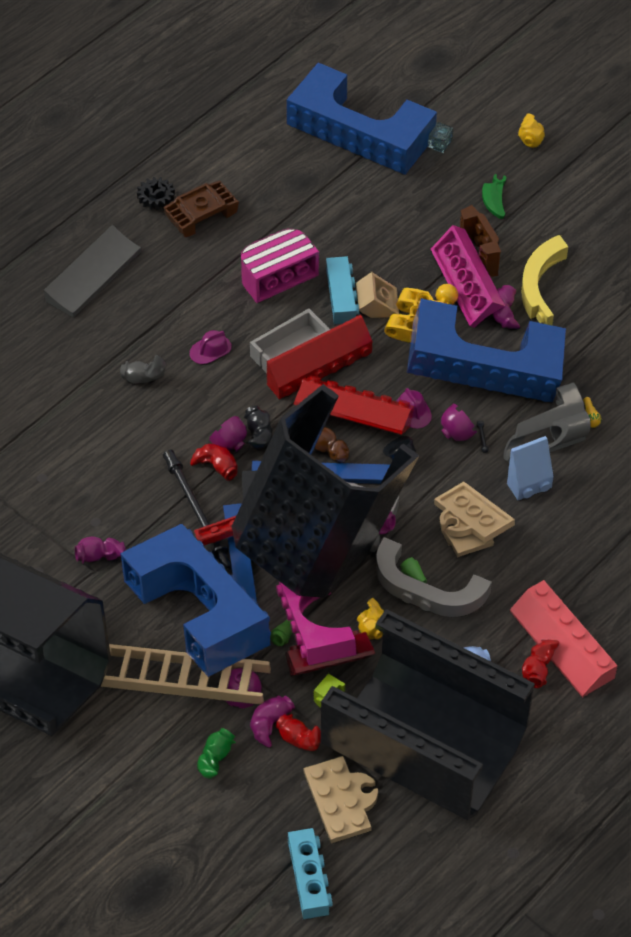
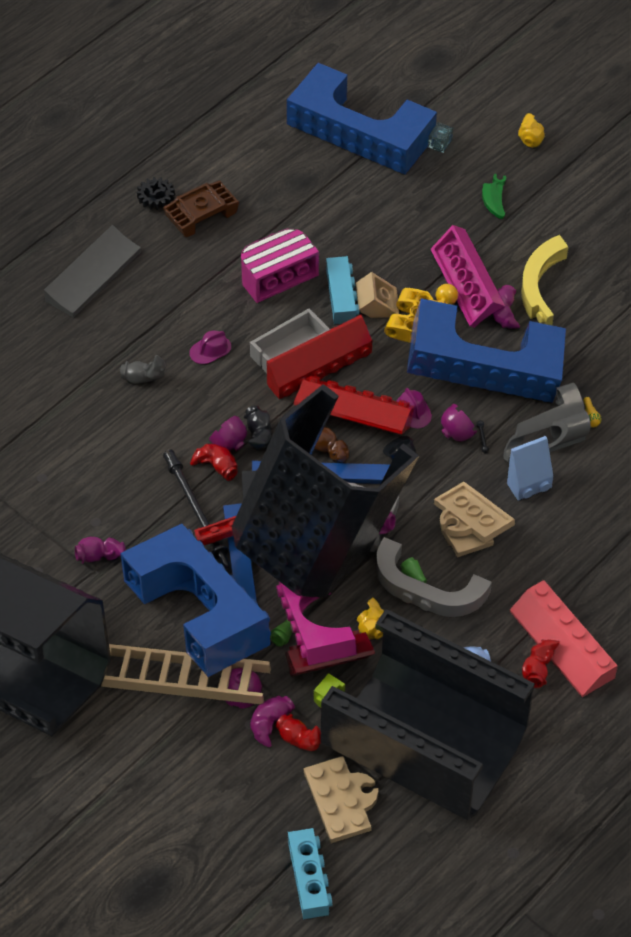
(214, 751): green animal -> none
(484, 236): reddish brown plate -> none

